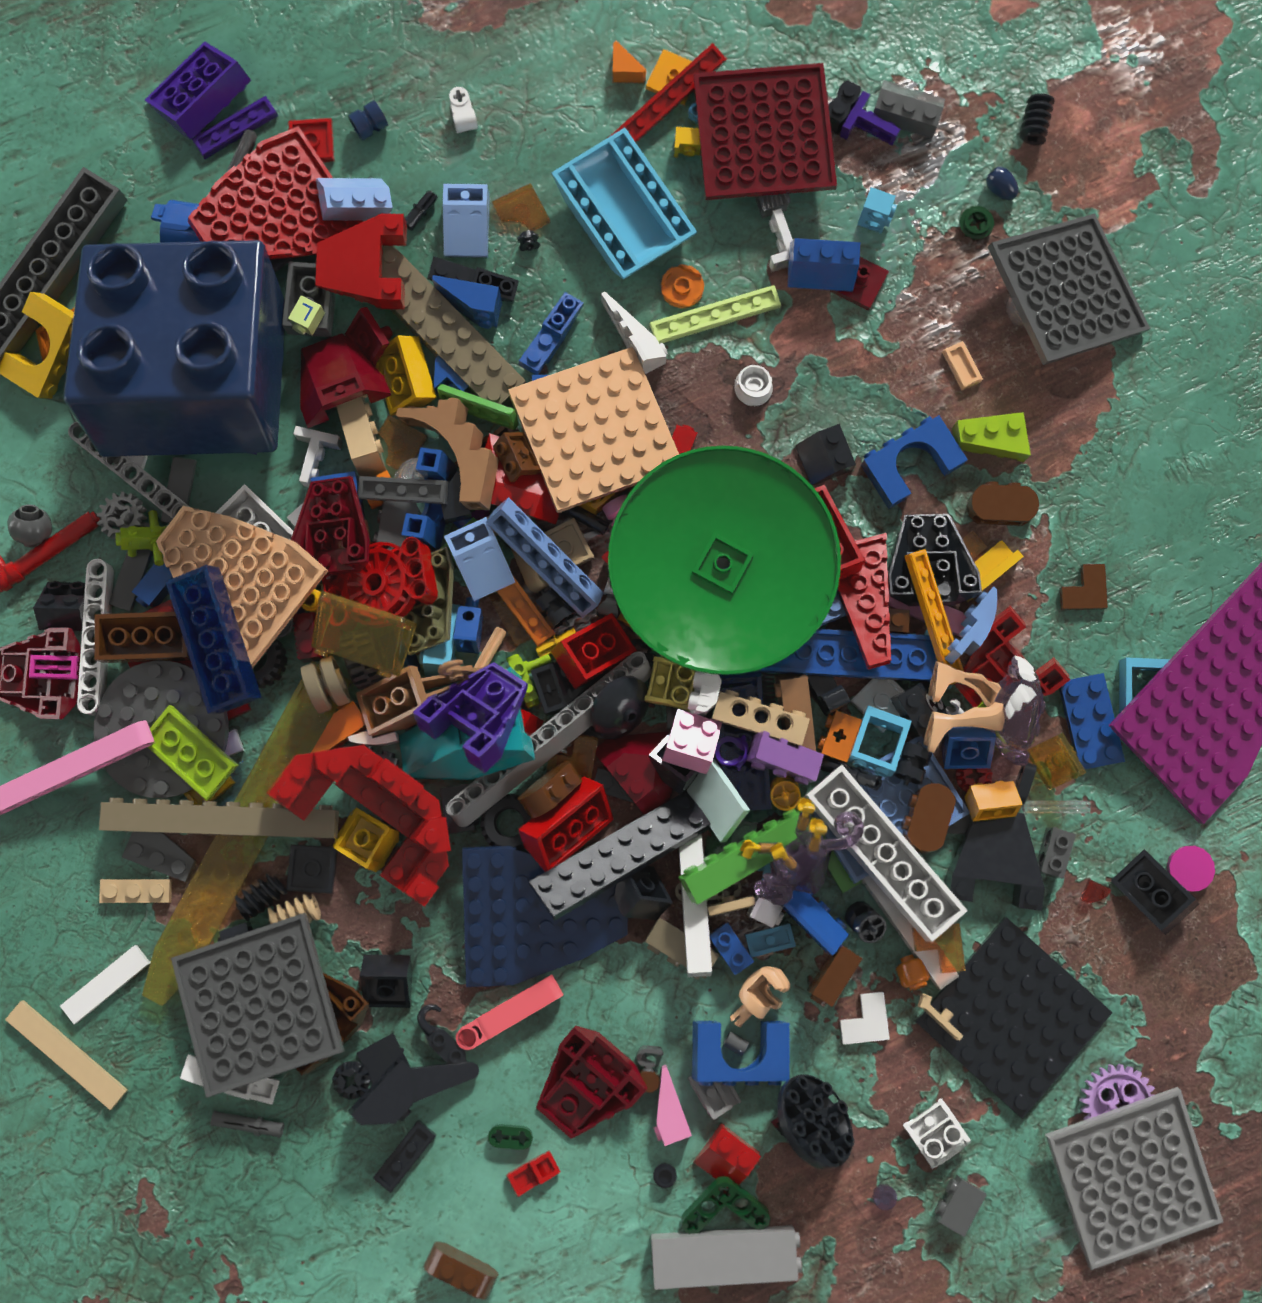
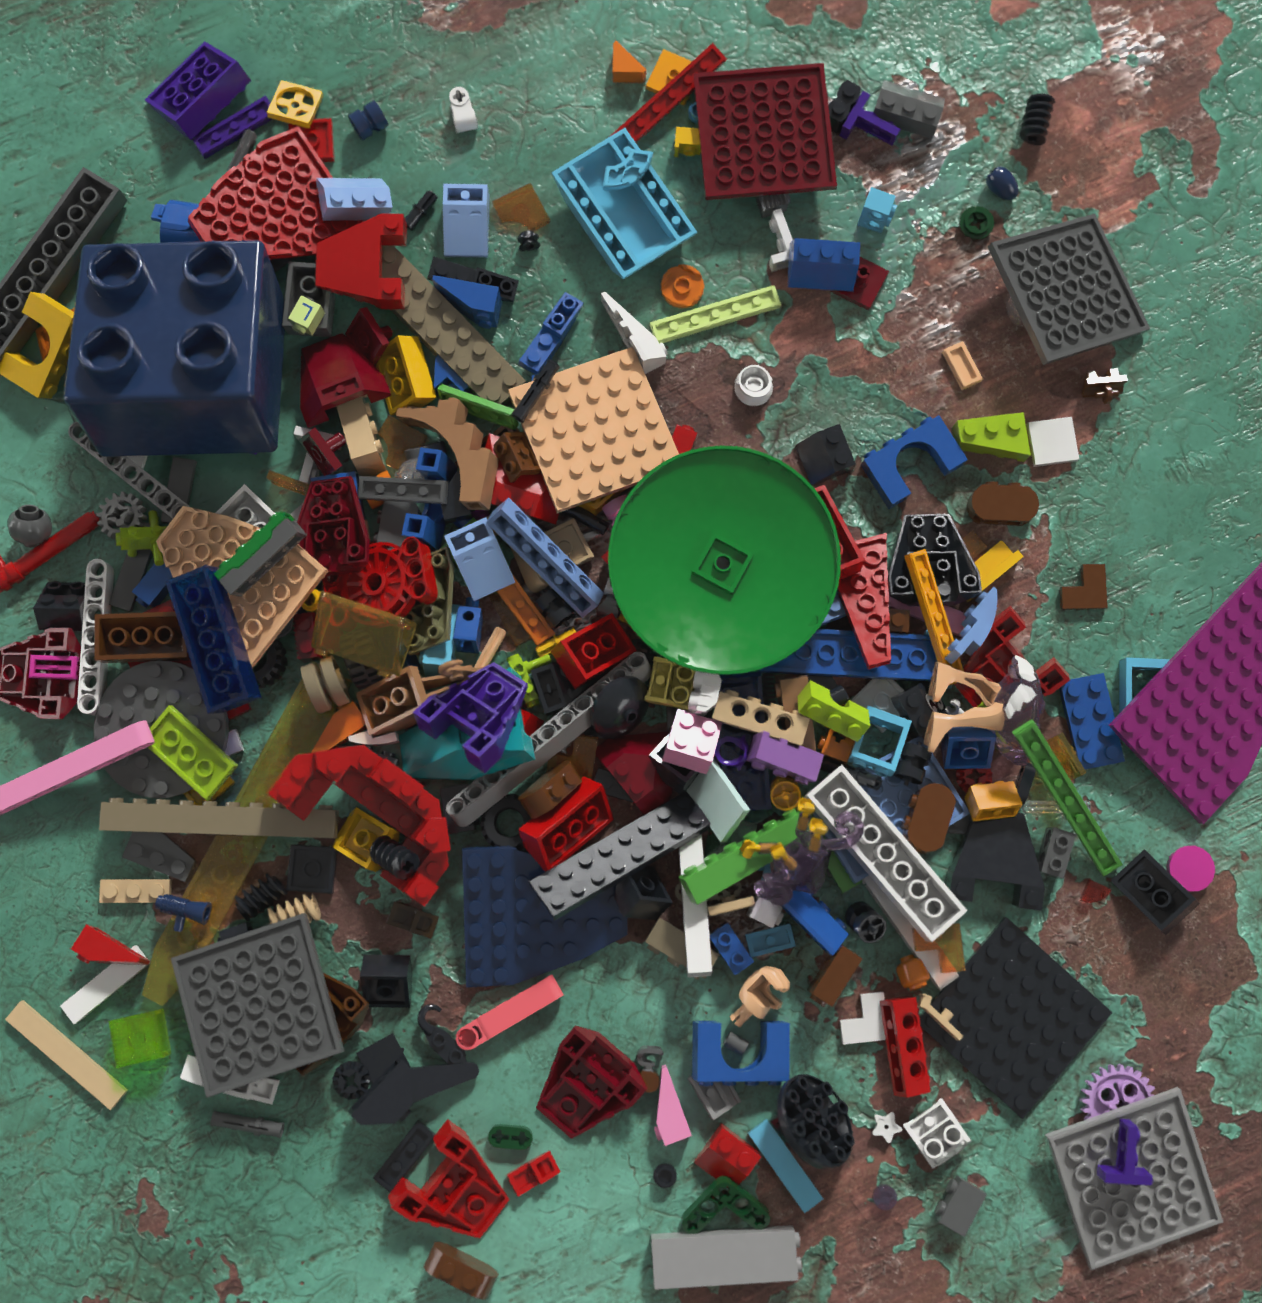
(102, 948): none -> red slope
(140, 1038): none -> clear neon green brick
(183, 908): none -> dark blue piece
(259, 553): none -> dark grey piece
(288, 483): none -> clear orange tile
(300, 92): none -> yellow piece
(322, 451): none -> dark red tile
(394, 857): none -> black piece
(412, 919): none -> dark brown slope
(414, 452): none -> dark grey beam
(459, 1192): none -> red wedge
(540, 383): none -> black pin
(628, 171): none -> medium azure tile
(785, 1165): none -> medium azure tile
(818, 705): none -> lime arch
(888, 1120): none -> white plate
(902, 1058): none -> red brick
(1052, 441): none -> white tile
(1067, 797): none -> bright green tile
(1104, 387): none -> reddish brown hips
(1127, 1159): none -> dark purple bracket

